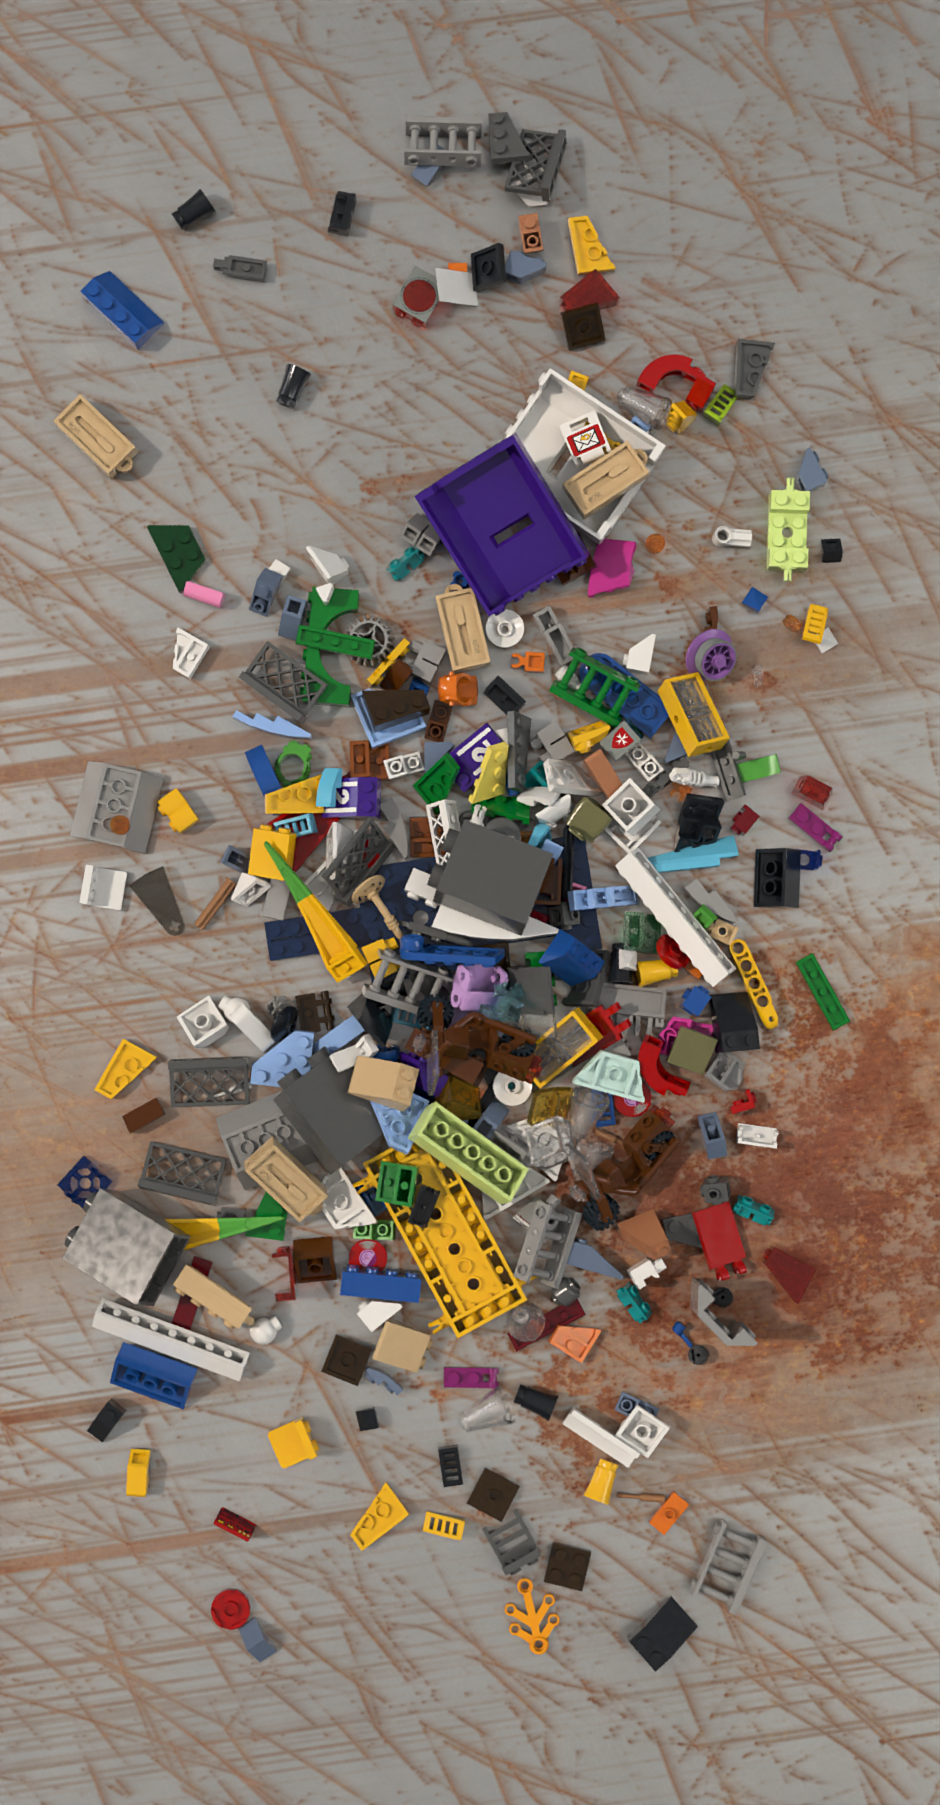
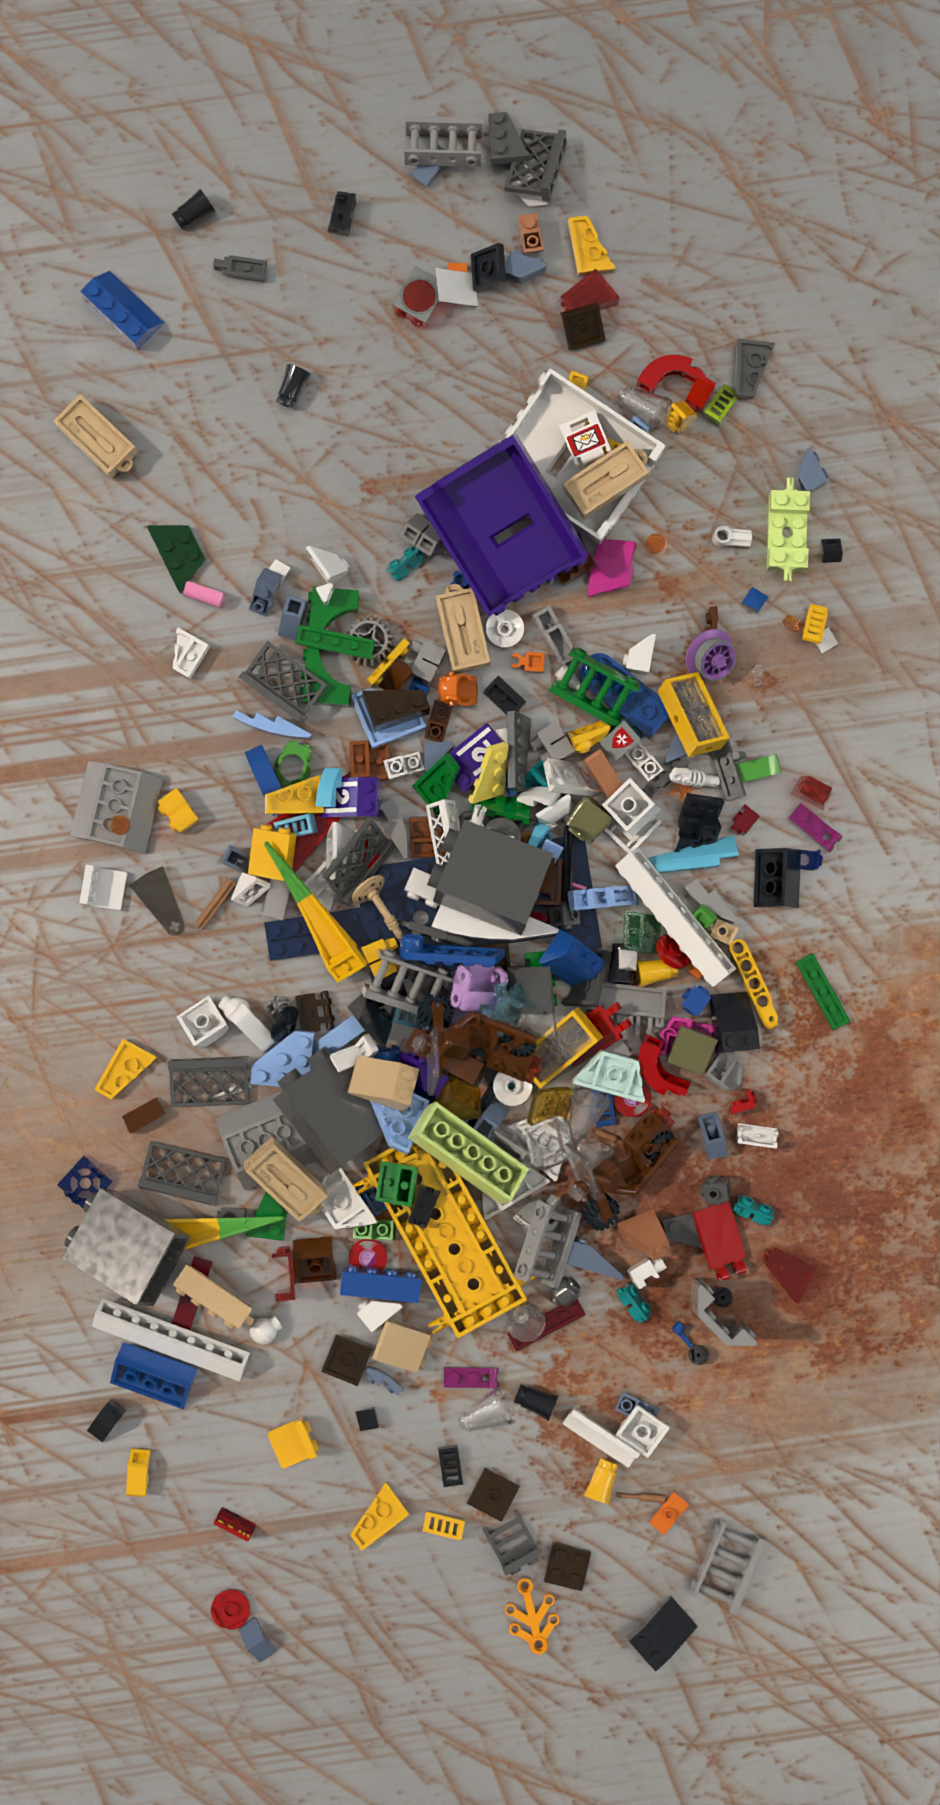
(574, 1340): orange wing -> none

